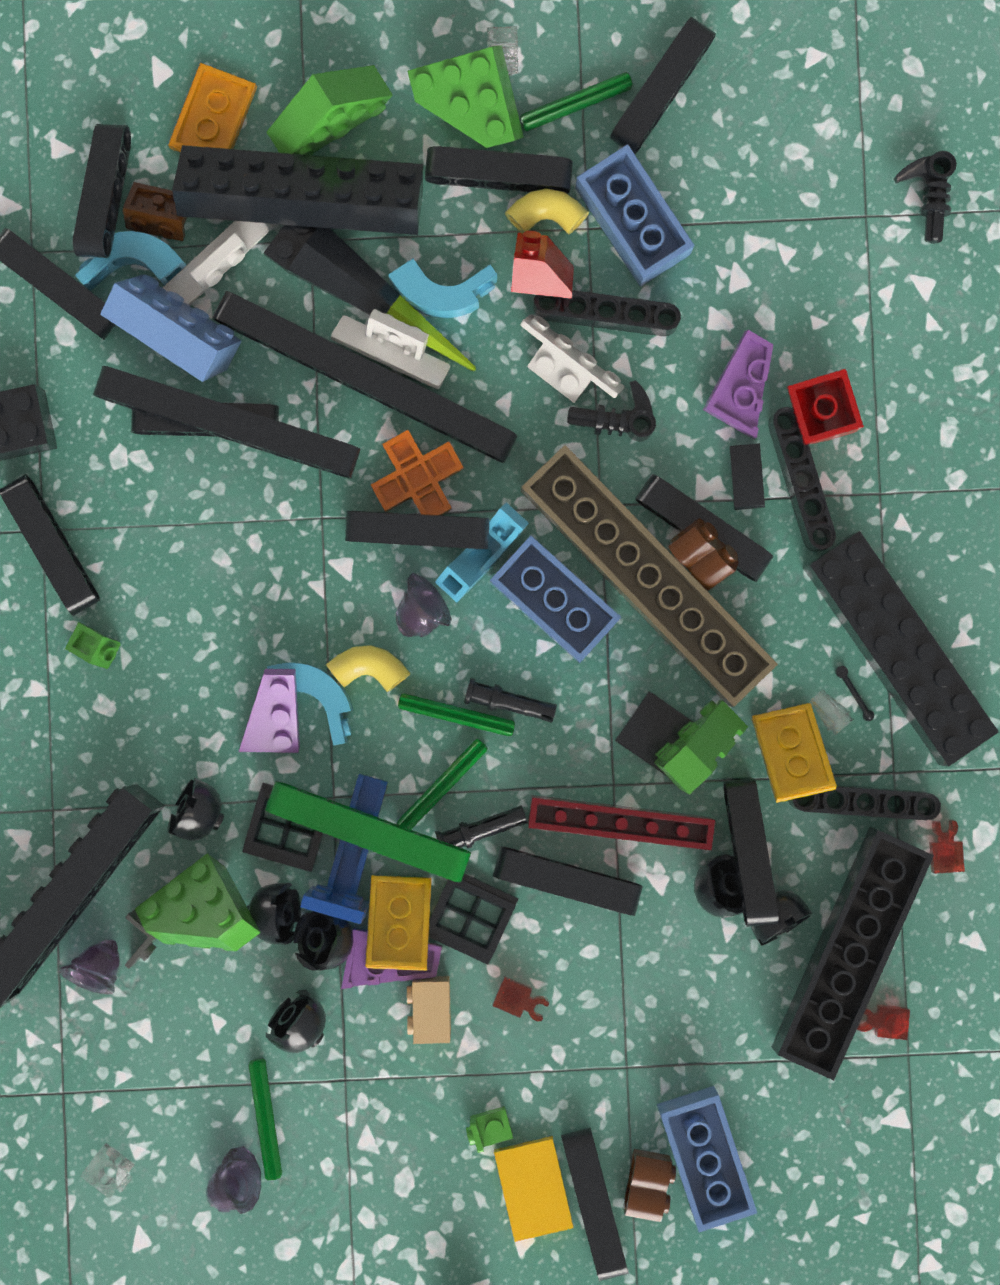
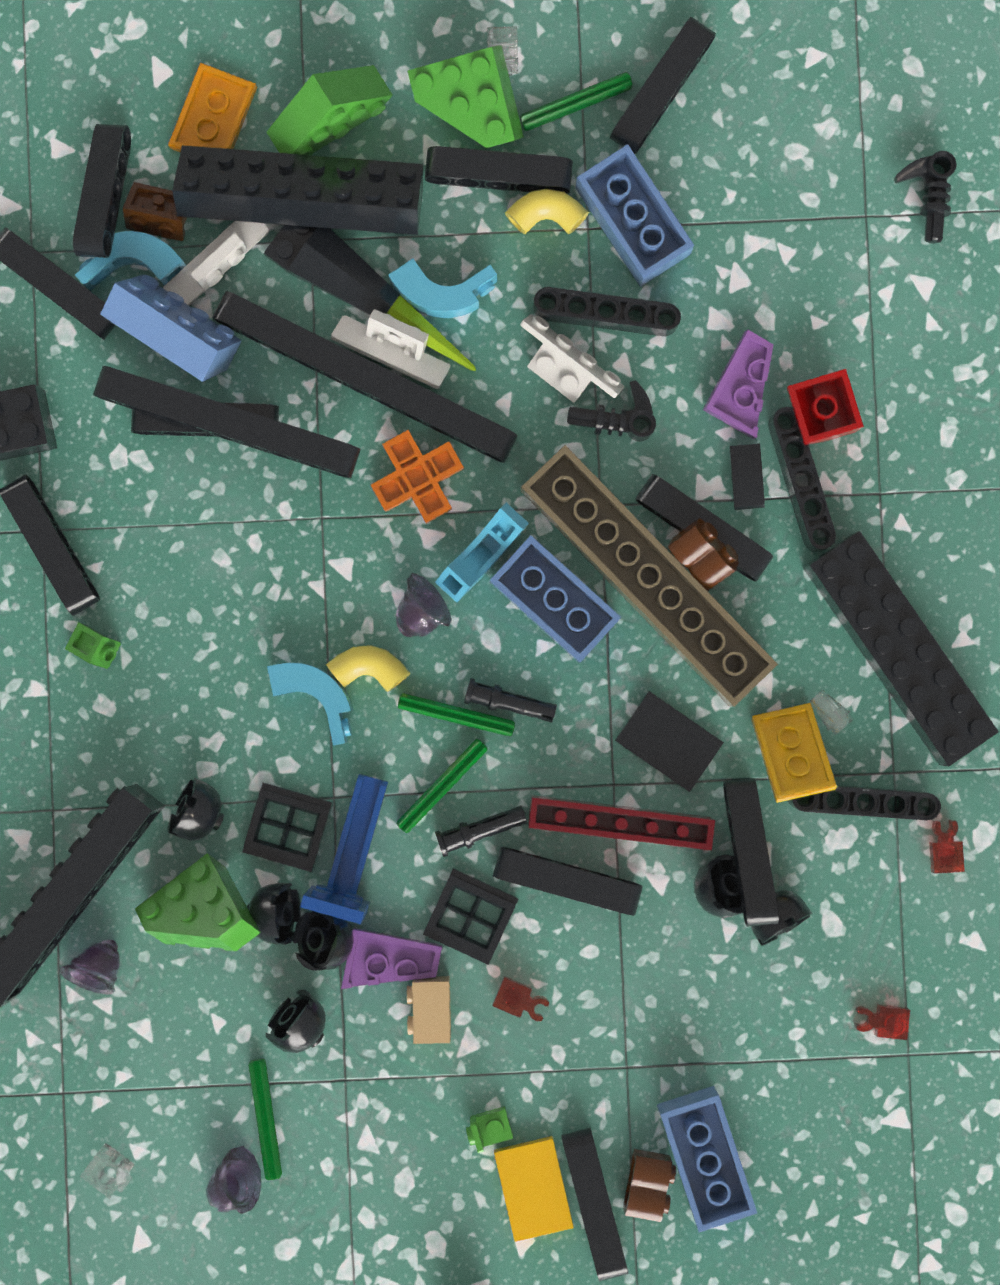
(146, 948): dark grey bracket -> none
(274, 716): wing -> none
(368, 831): green beam -> none
(398, 923): yellow tile -> none
(417, 529): black beam -> none
(541, 267): slope -> none
(700, 742): bright green brick -> none
(841, 672): black hinge -> none
(851, 953): black brick -> none

